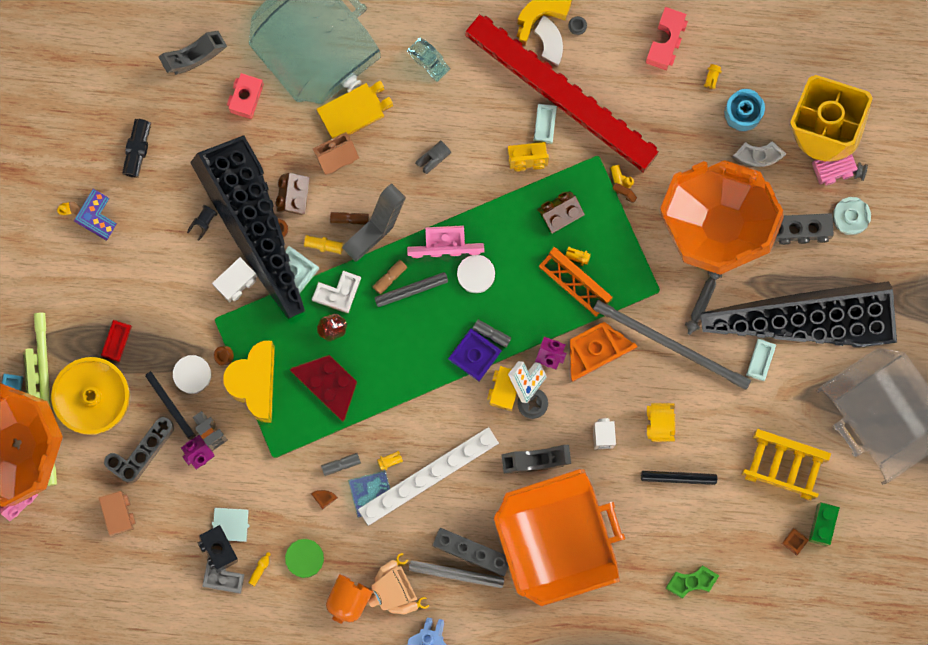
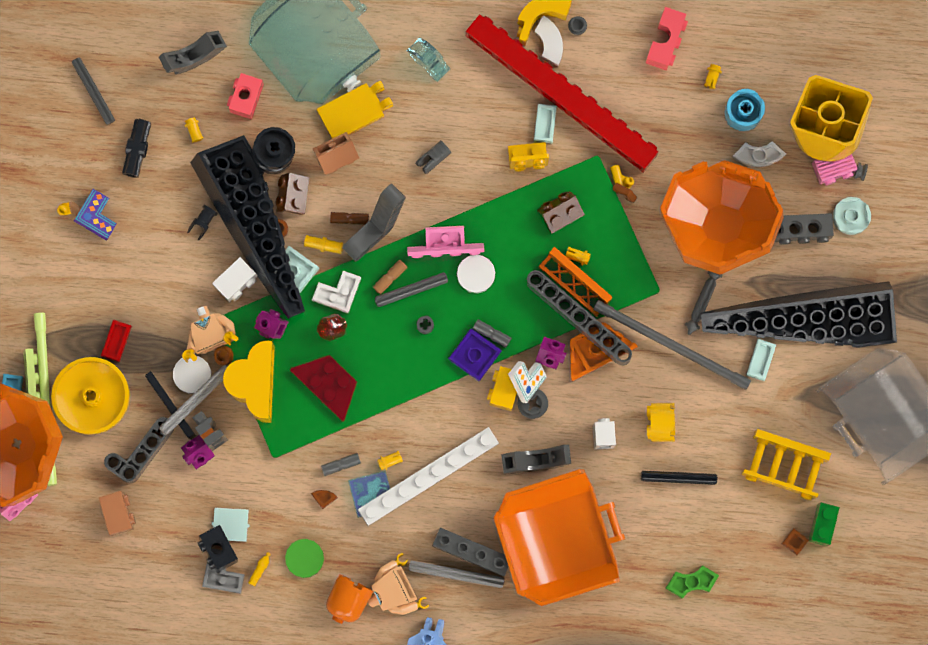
(93, 91): none -> dark grey axle
(193, 128): none -> yellow pin
(193, 401): none -> light grey axle
(208, 333): none -> light nougat torso
(270, 324): none -> magenta brick
(273, 139): none -> black wheel
(429, 328): none -> dark grey bush
(575, 308): none -> dark grey beam

